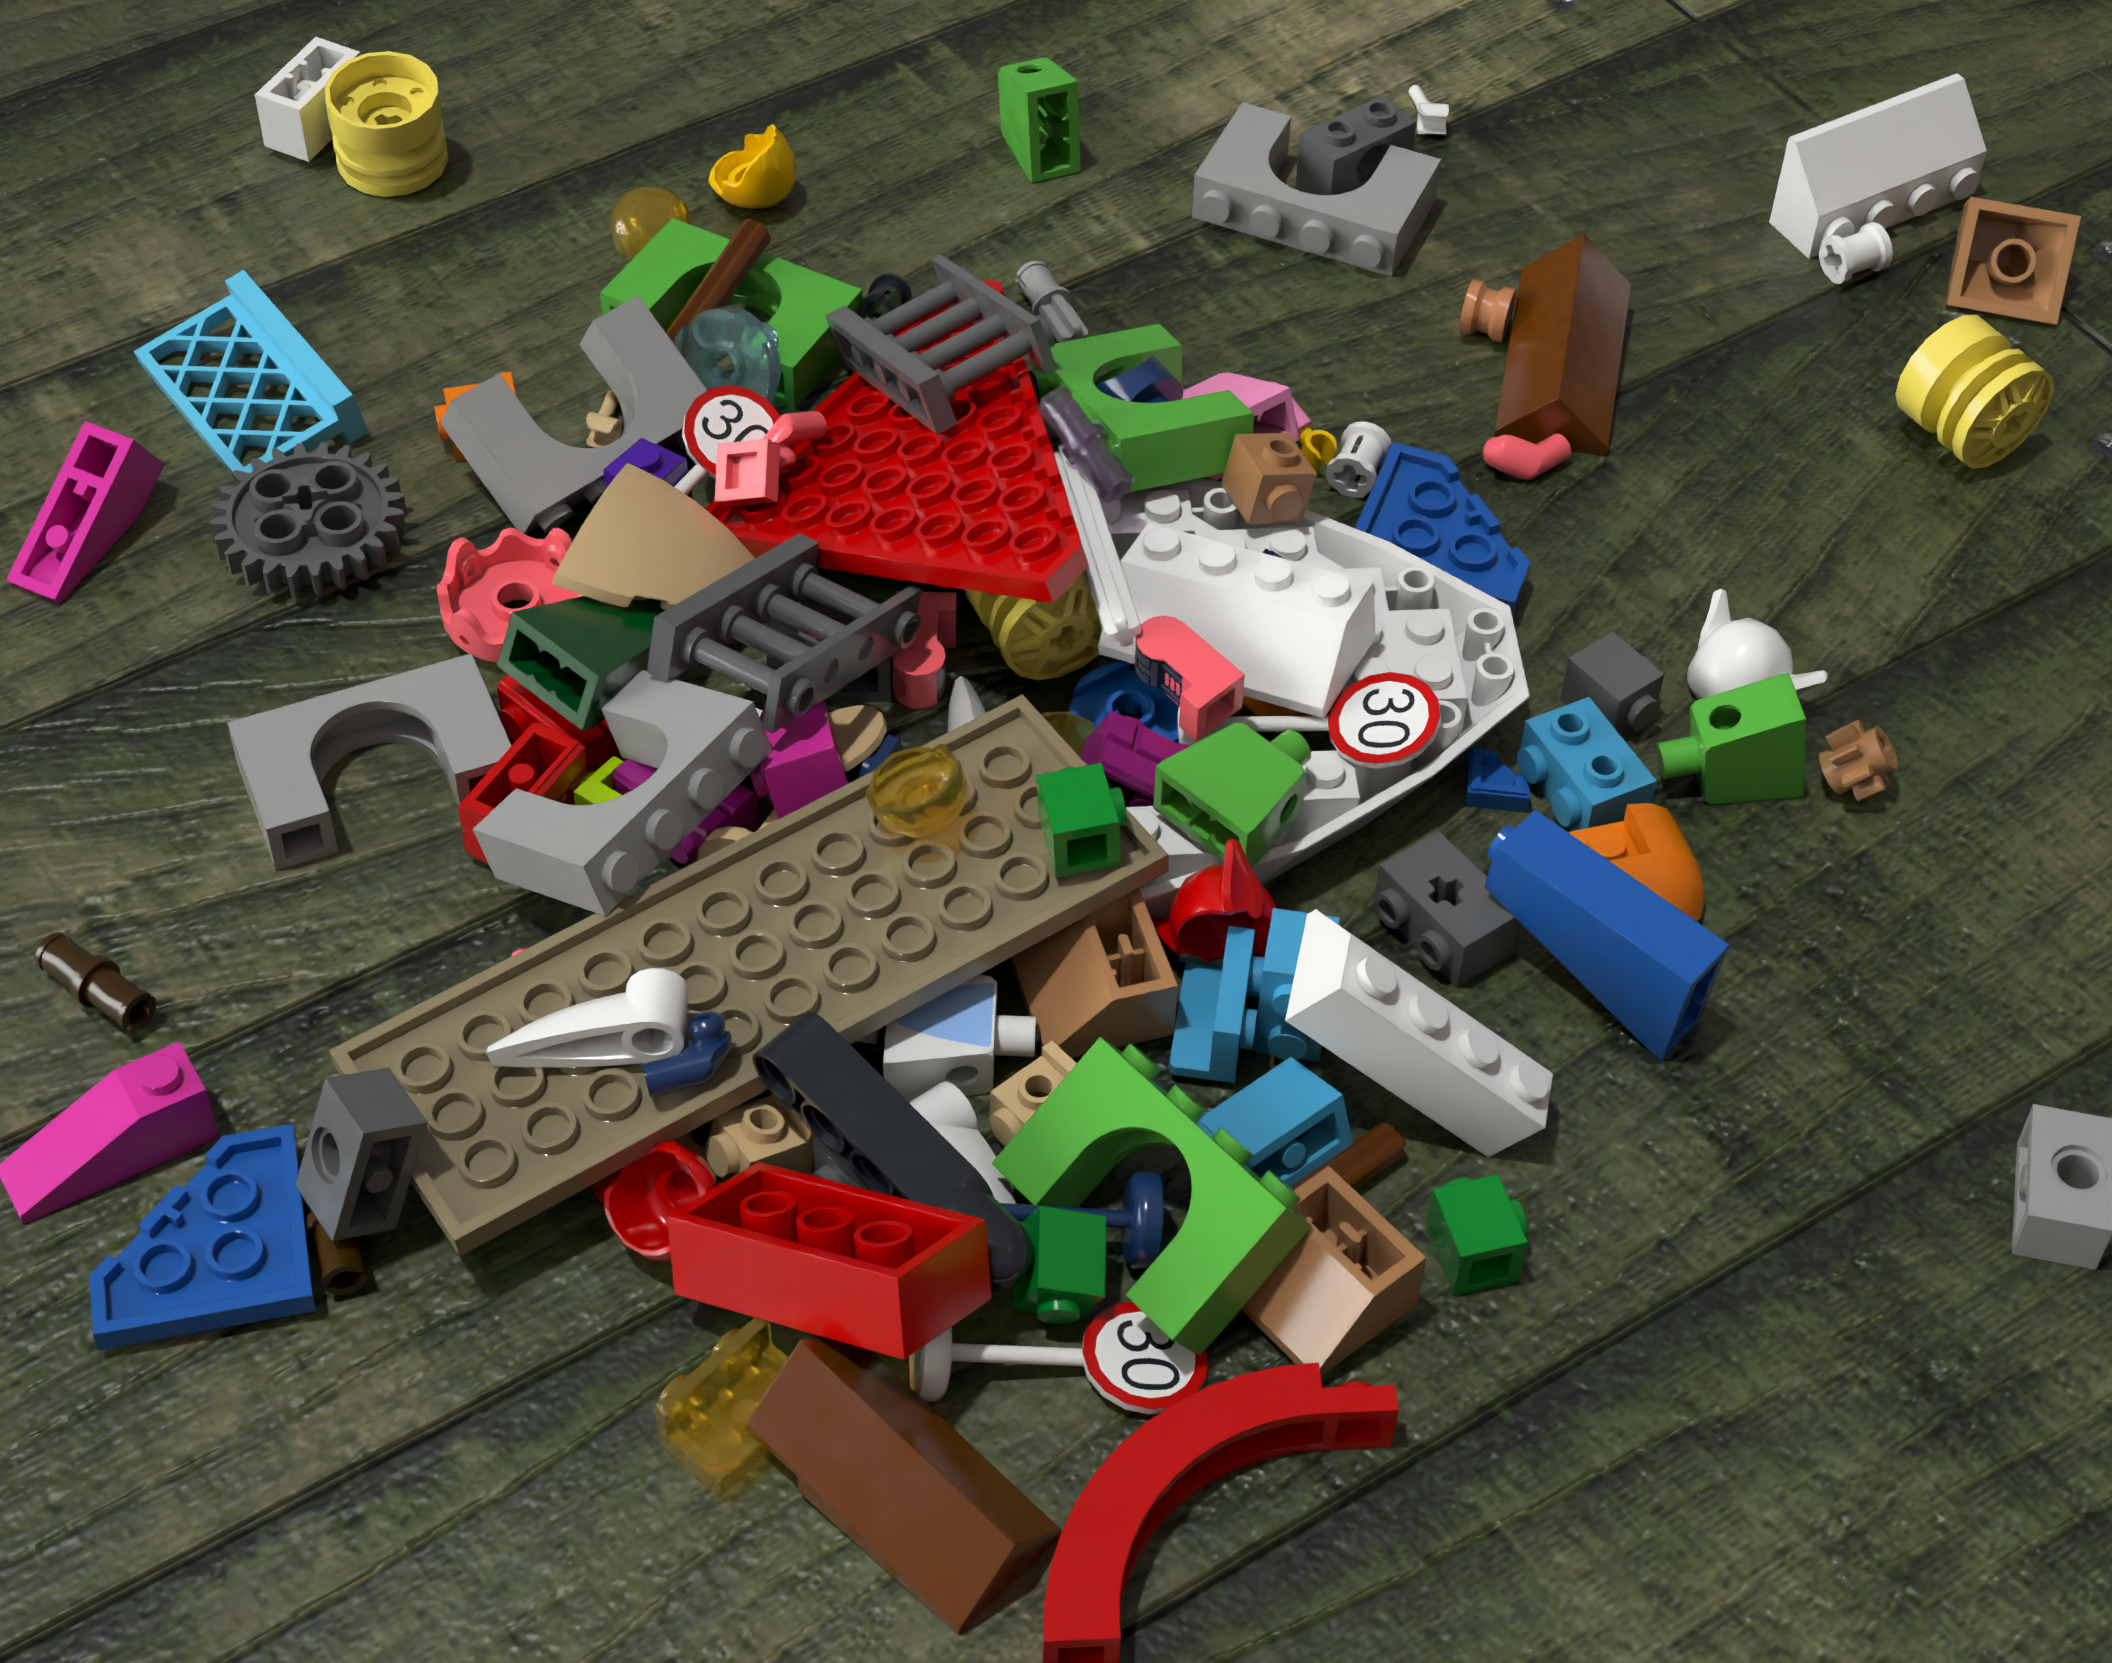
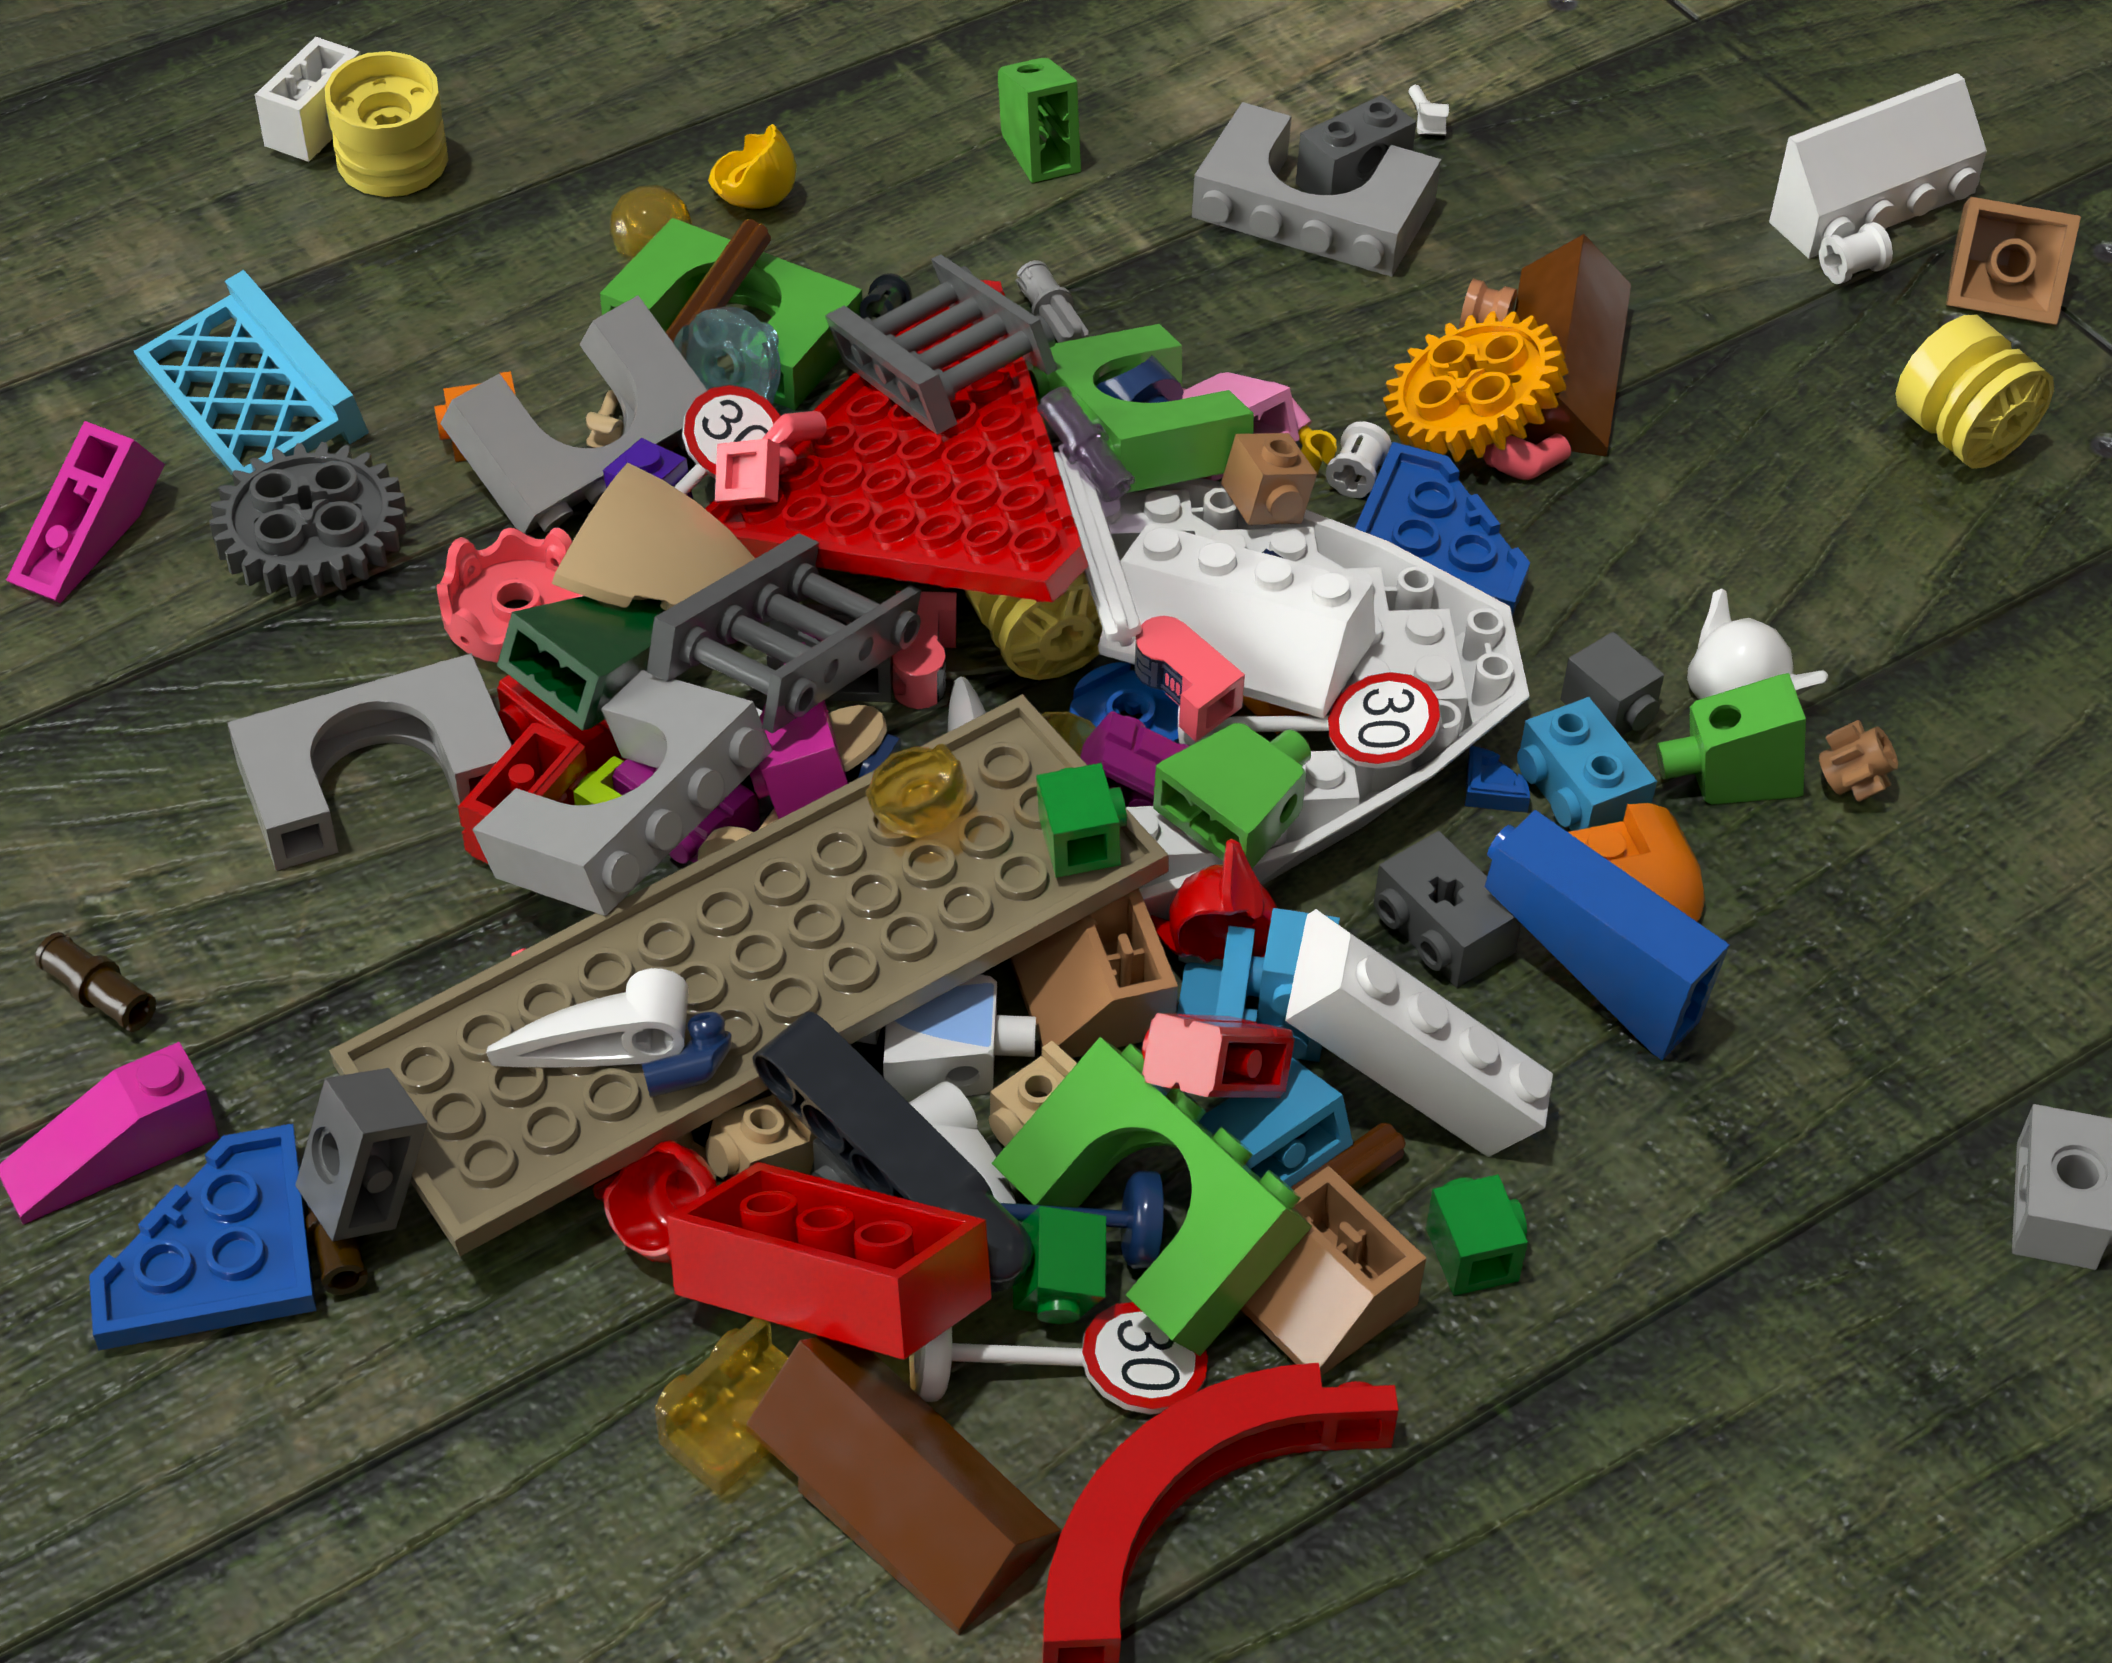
(1217, 1056): none -> brick
(1476, 385): none -> light orange gear

